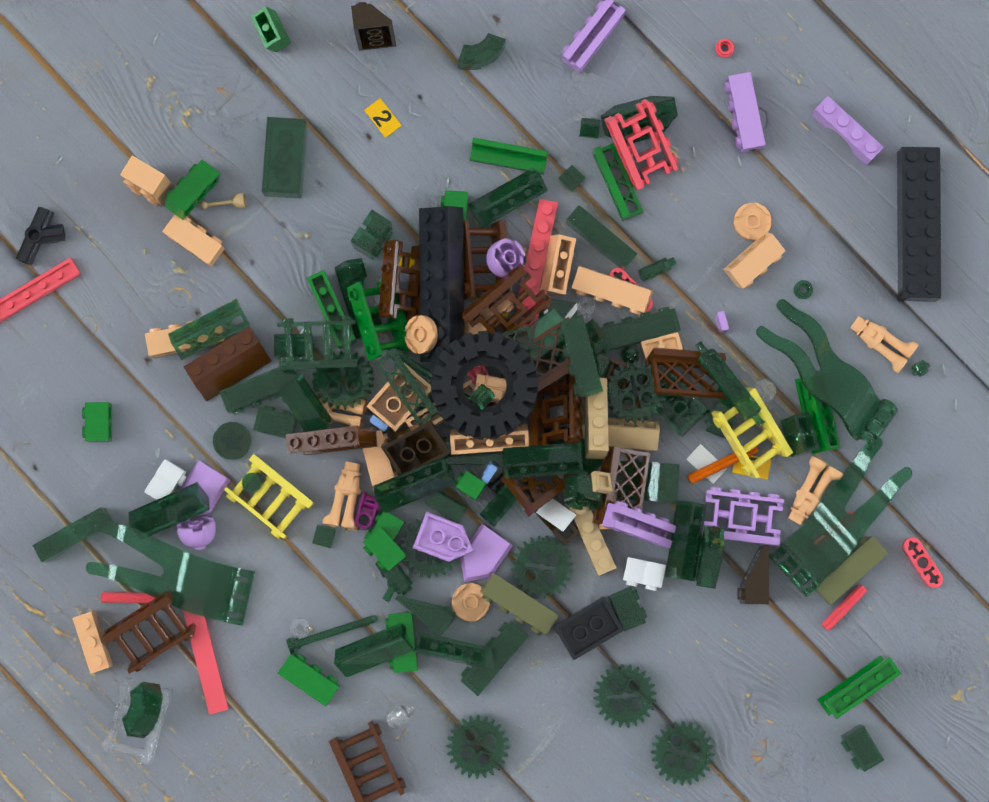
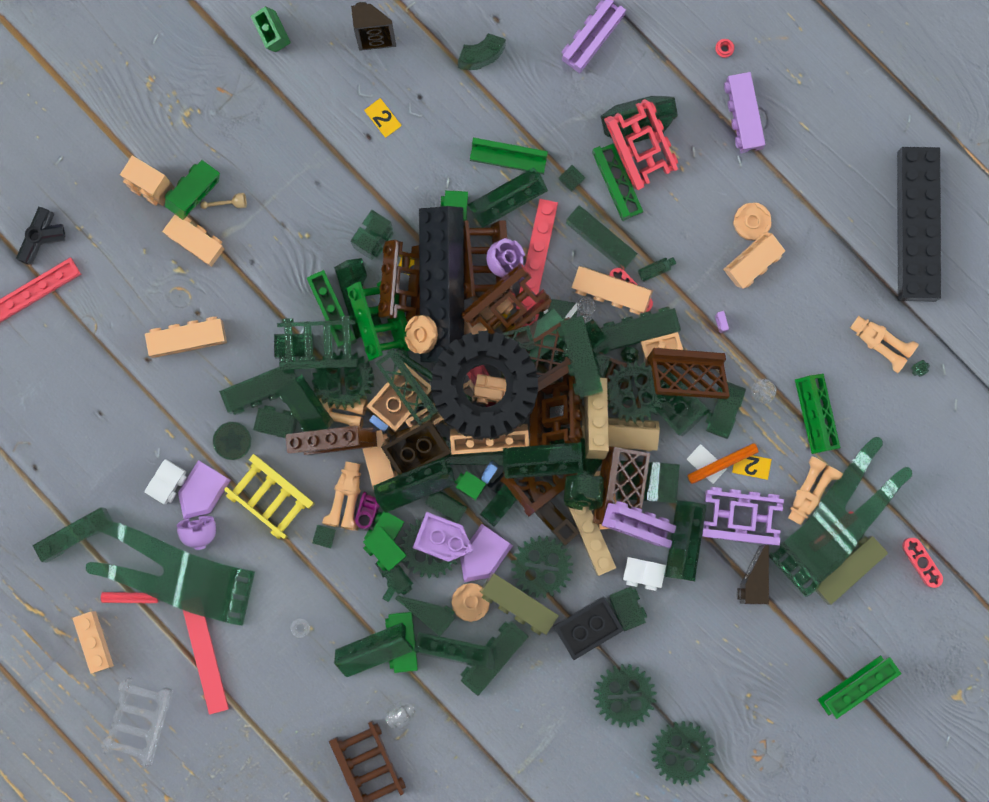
(97, 422): green brick -> none
(143, 709): clear green brick -> none
(147, 613): reddish brown fence -> none
(170, 510): clear green brick -> none
(190, 332): clear green fence -> none
(227, 363): reddish brown slope -> none
(251, 482): clear green tile -> none
(284, 157): clear green brick -> none
(296, 643): clear green piece -> none
(309, 678): green brick -> none
(472, 764): clear green gear -> none
(482, 396): clear green slope -> none
(556, 514): white sticker -> none
(558, 264): light nougat brick -> none
(589, 128): clear green slope -> none
(601, 482): tan tile -> none
(710, 557): clear green brick -> none
(729, 384): clear green plate -> none
(769, 431): light yellow fence -> none
(800, 434): clear green brick -> none
(807, 285): clear green plate -> none
(837, 382): clear green flag -> none
(844, 607): coral axle -> none
(859, 140): lavender arch -> none
(862, 748): clear green brick -> none

